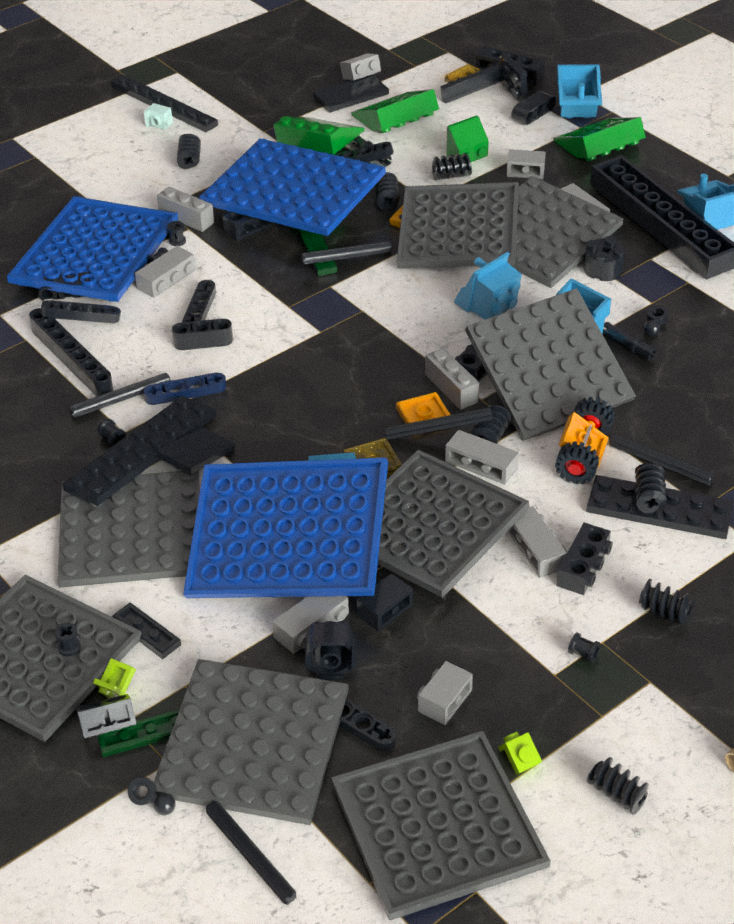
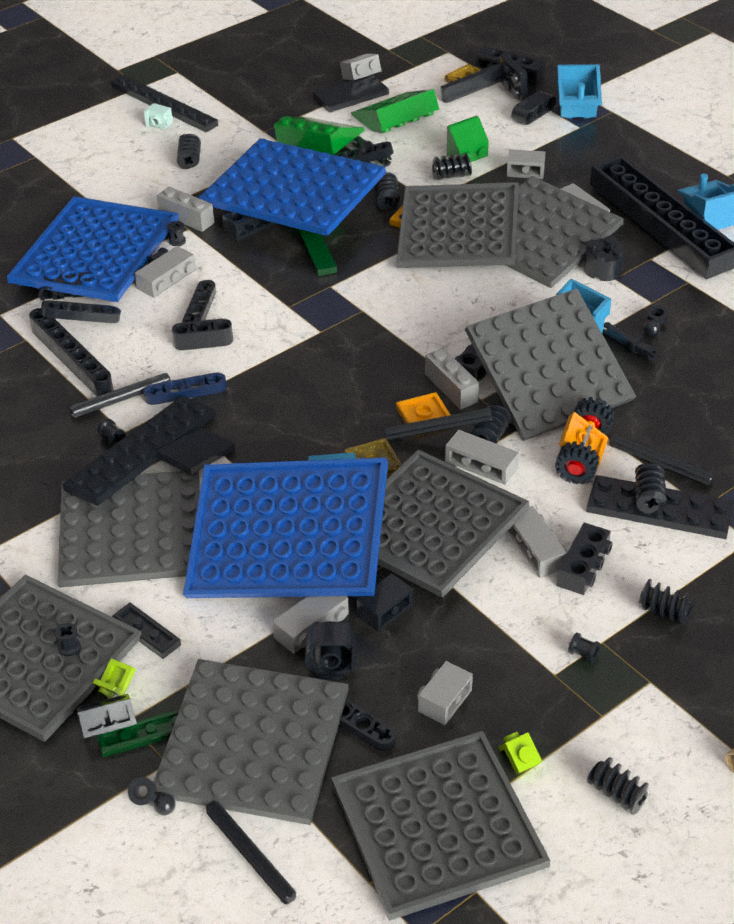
(346, 252): black axle -> none
(490, 288): dark azure piece -> none
(602, 137): green slope -> none

